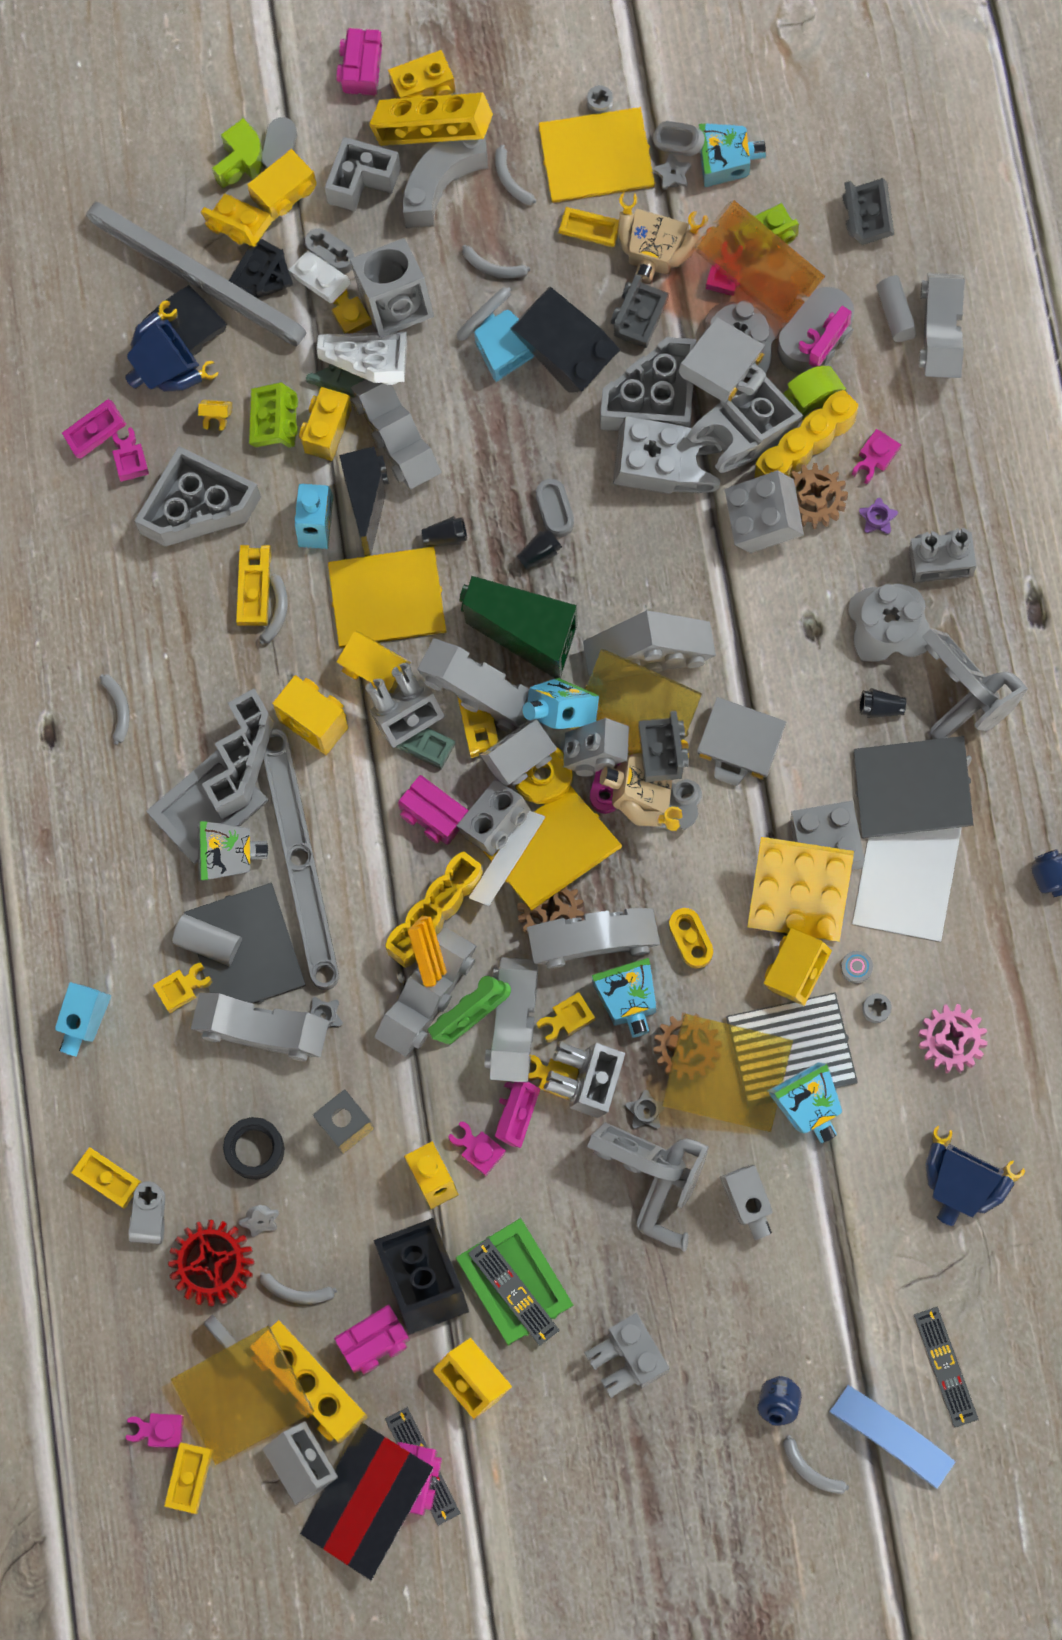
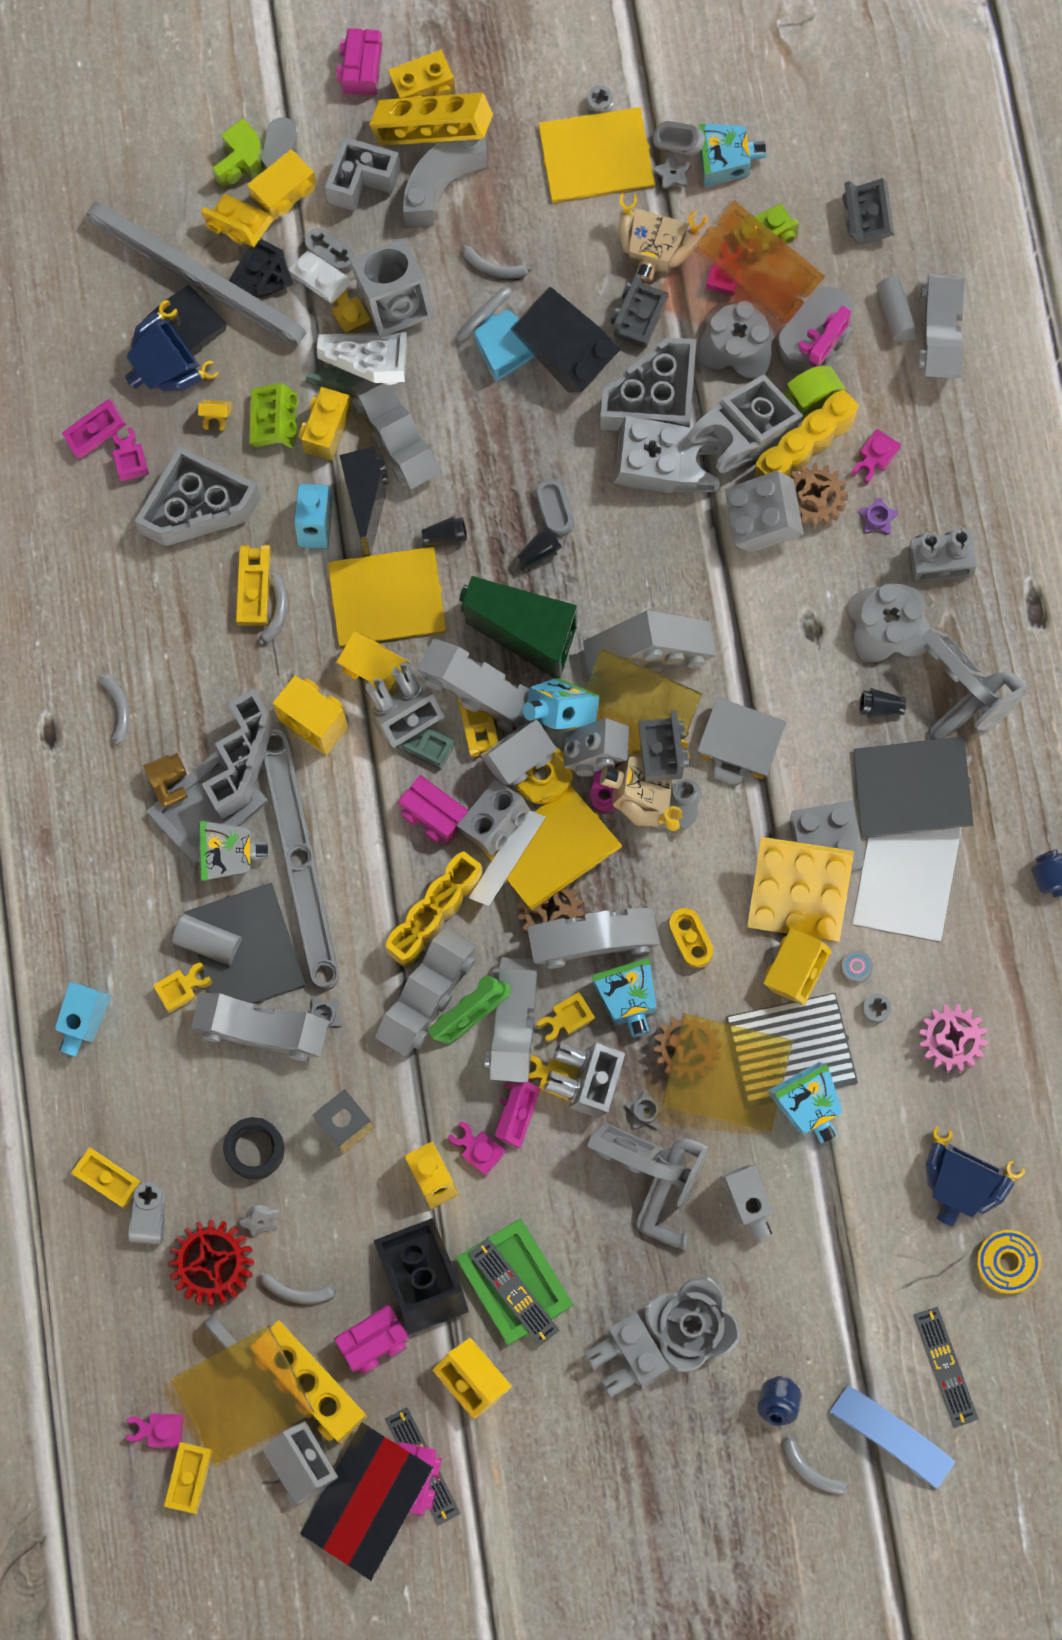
(163, 773): none -> pearl gold piece
(427, 951): light orange tile -> none
(506, 179): light grey piece -> none
(589, 227): yellow tile -> none
(700, 1300): none -> light grey brick
(723, 361): light grey piece -> none
(1008, 1243): none -> yellow tile

